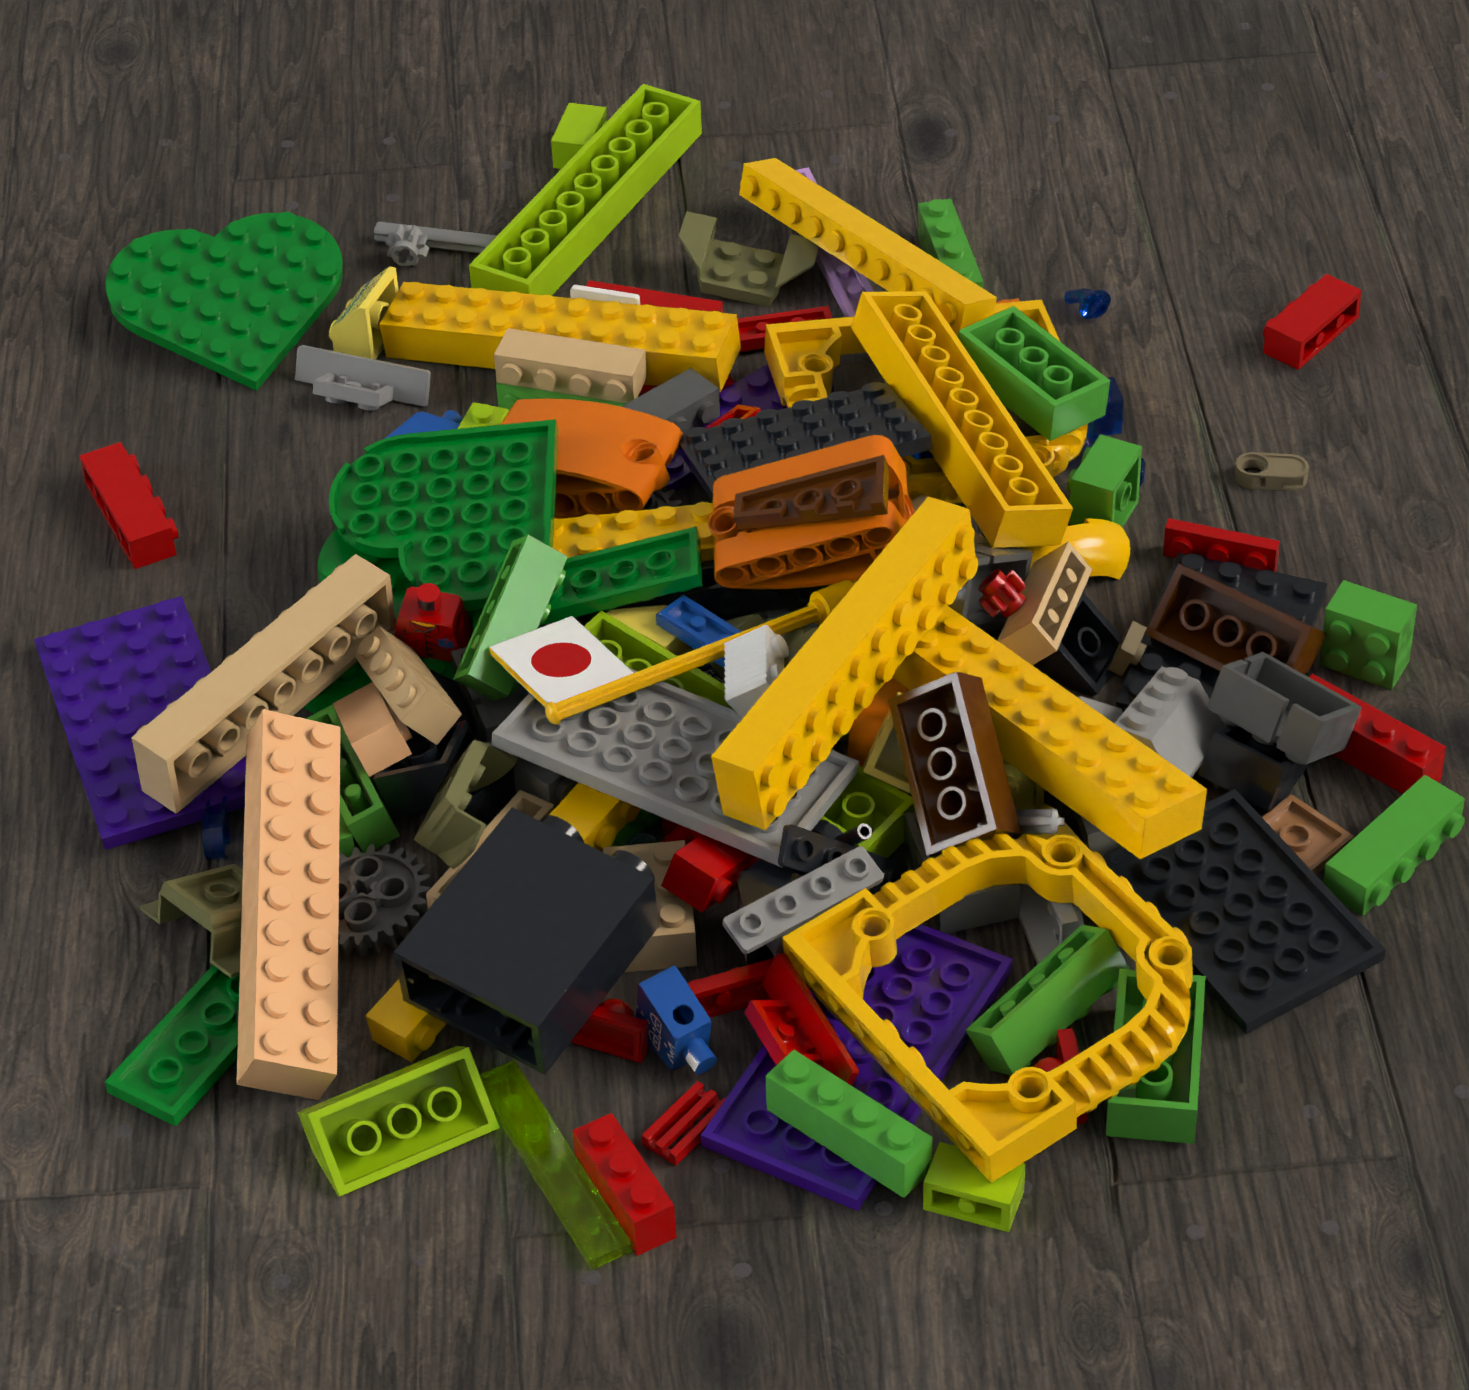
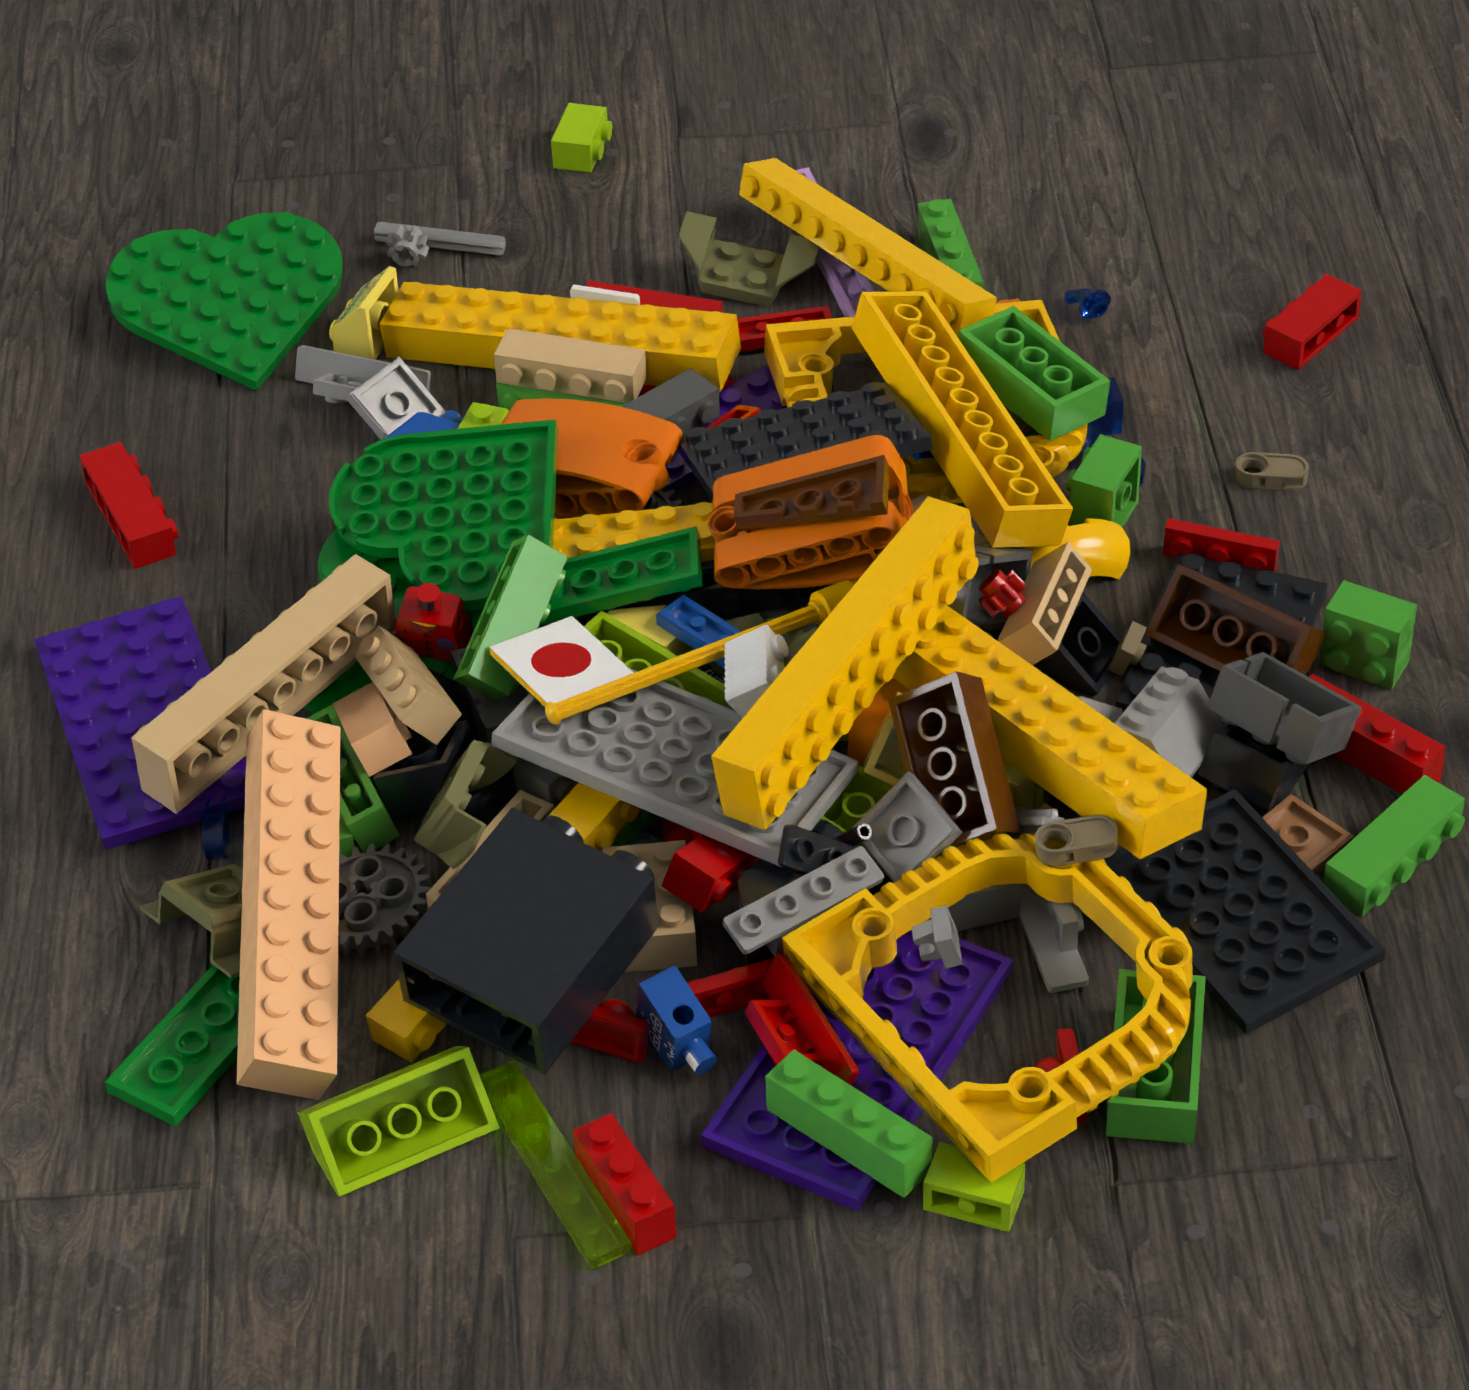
(392, 399): none -> light grey tile
(590, 194): lime brick -> none
(679, 1121): red tile -> none
(907, 828): none -> light grey tile
(938, 938): none -> light grey tile
(1047, 1000): bright green brick -> none
(1085, 839): none -> dark tan piece

